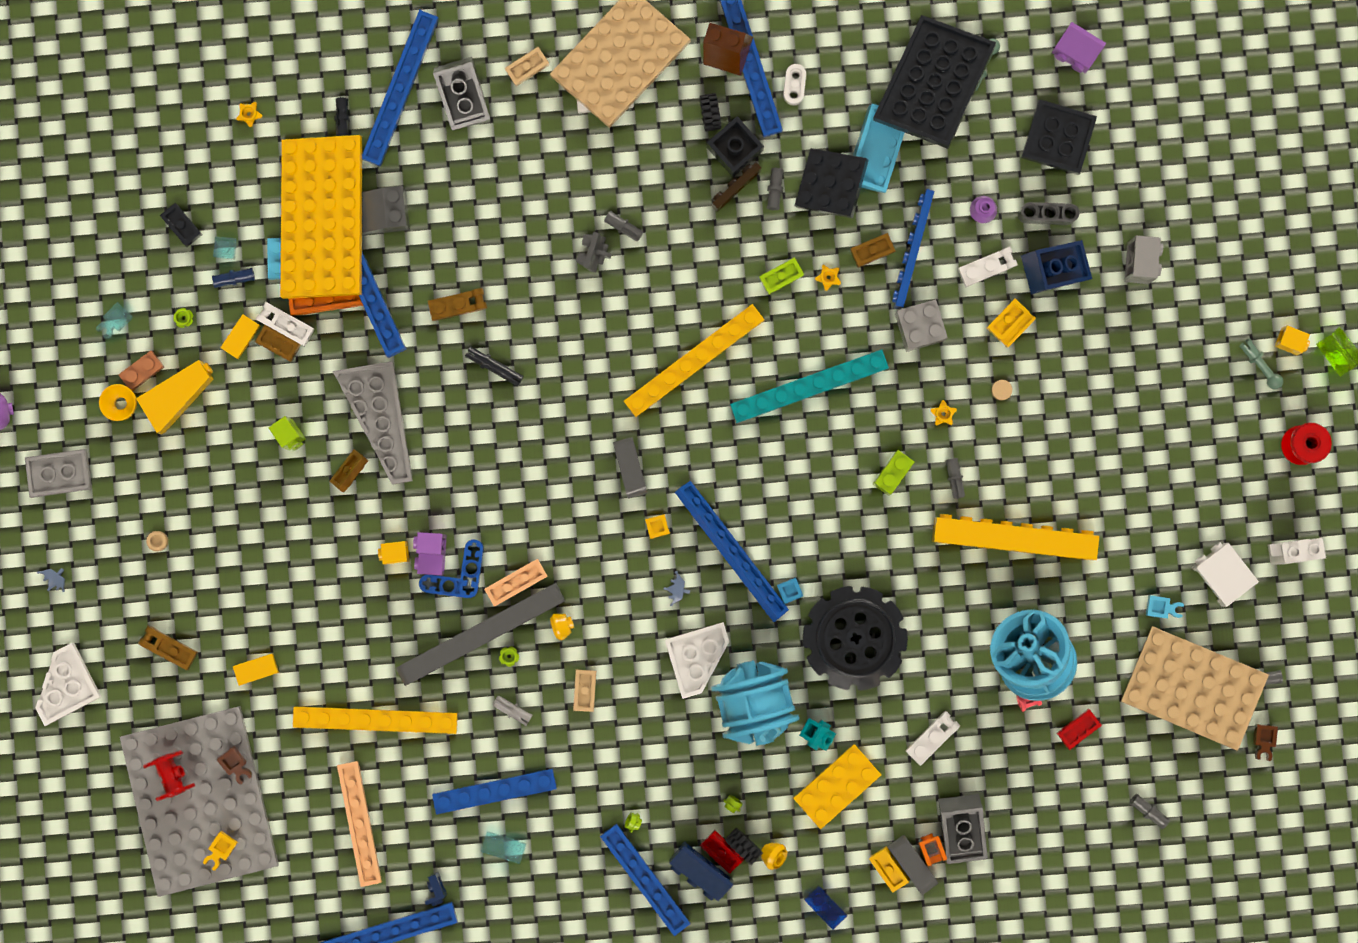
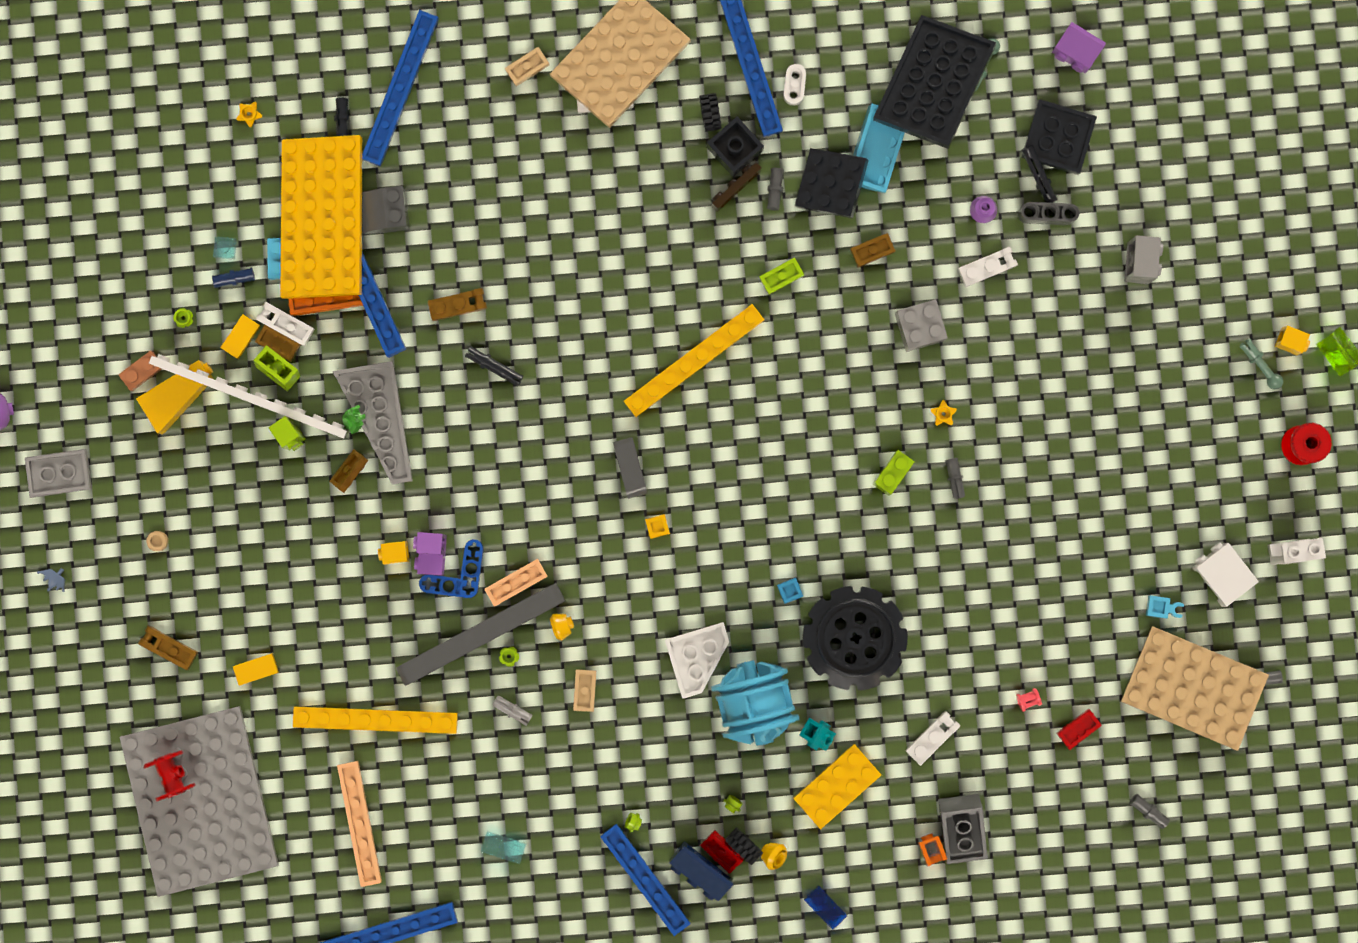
(66, 686): white plate -> none
(108, 400): yellow piece -> none
(116, 318): clear light blue plate -> none
(181, 225): black plate -> none
(221, 848): yellow plate -> none
(233, 762): reddish brown plate -> none
(241, 392): none -> white plate
(276, 368): none -> lime brick
(353, 419): none -> bright green plate
(435, 885): dark blue bracket -> none
(461, 93): dark grey slope -> none
(494, 791): blue plate -> none
(596, 253): dark grey hips -> none
(623, 226): dark grey axle -> none
(677, 589): sand blue piece -> none
(726, 48): reddish brown slope -> none
(731, 551): blue plate -> none
(809, 386): teal plate -> none
(828, 272): yellow plate -> none
(889, 869): yellow plate -> none
(912, 864): dark grey beam -> none
(914, 241): blue plate -> none
(1001, 390): tan tile -> none
(1011, 323): yellow plate -> none
(1015, 538): yellow brick -> none
(1029, 154): none -> black pin
(1056, 267): dark blue slope -> none
(1058, 652): medium azure wheel -> none
(1265, 737): reddish brown plate -> none

